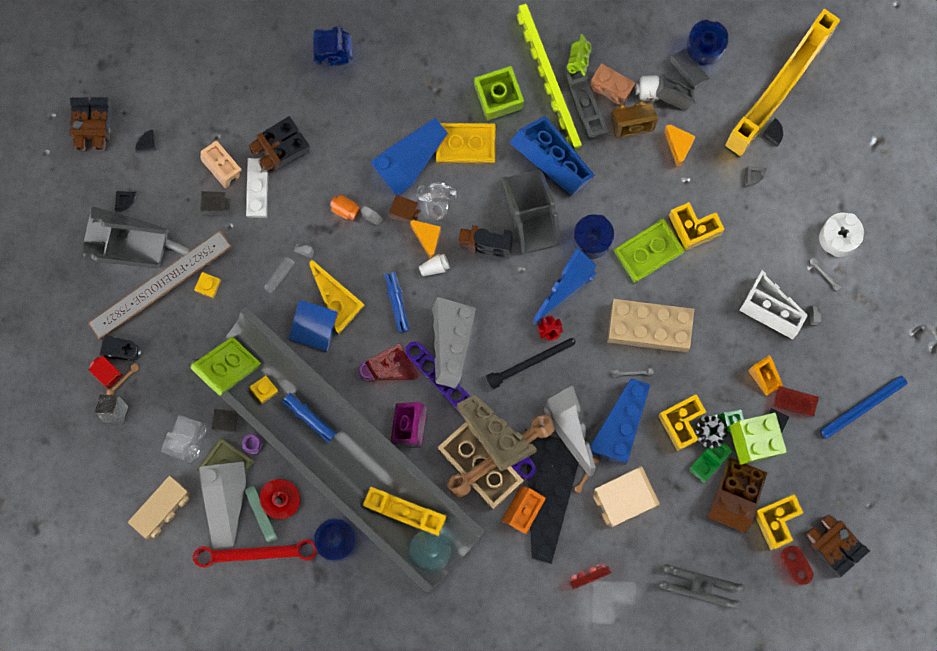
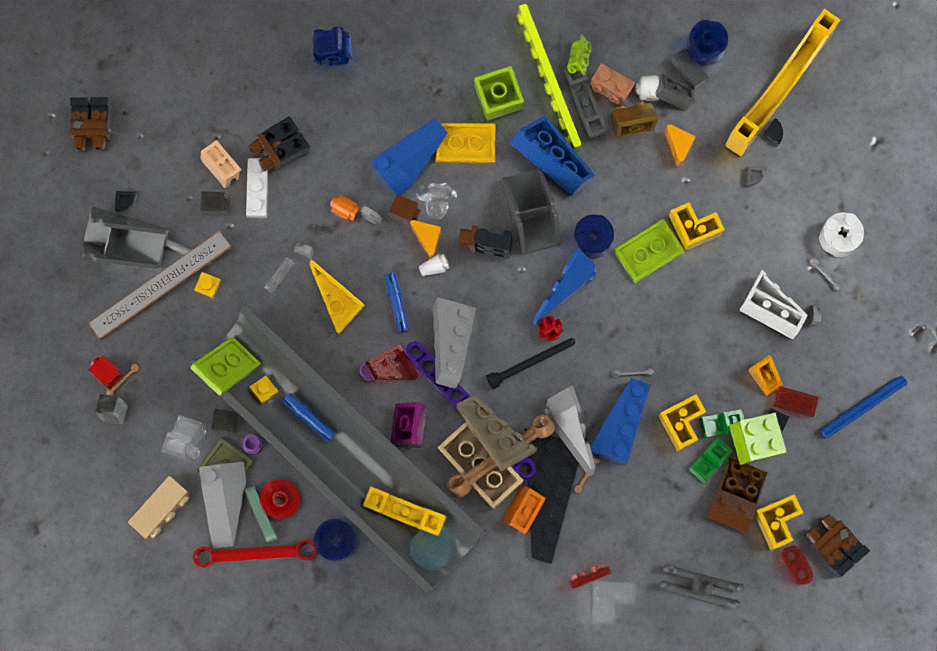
(117, 349): black piece -> none
(146, 142): black tile -> none
(313, 325): blue slope -> none
(626, 497): tan slope -> none
(650, 325): tan brick -> none
(702, 432): black gear -> none

